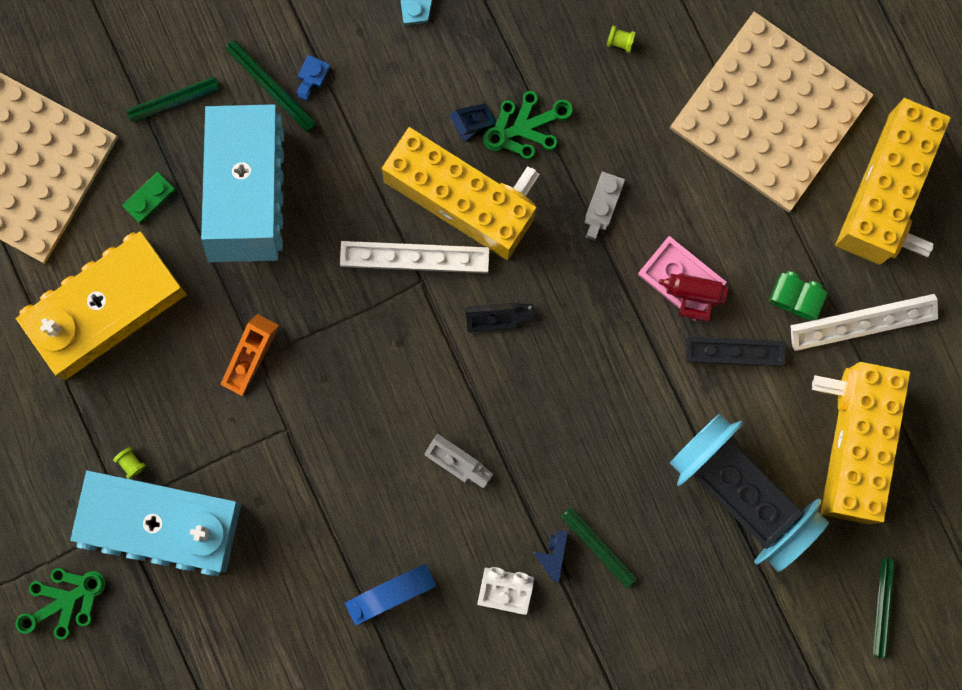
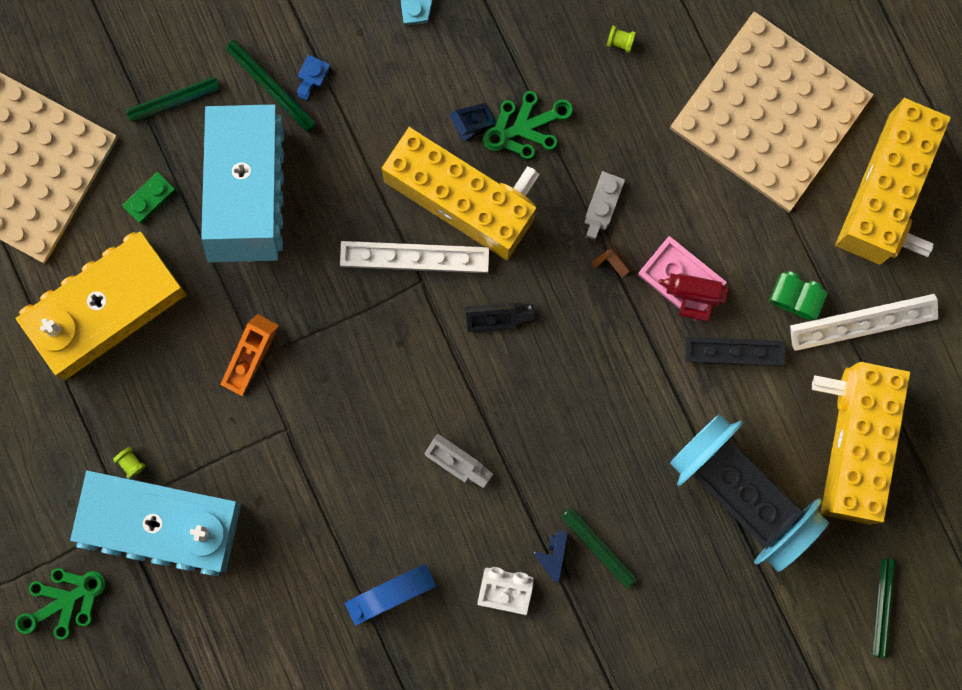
(616, 260): none -> reddish brown tile

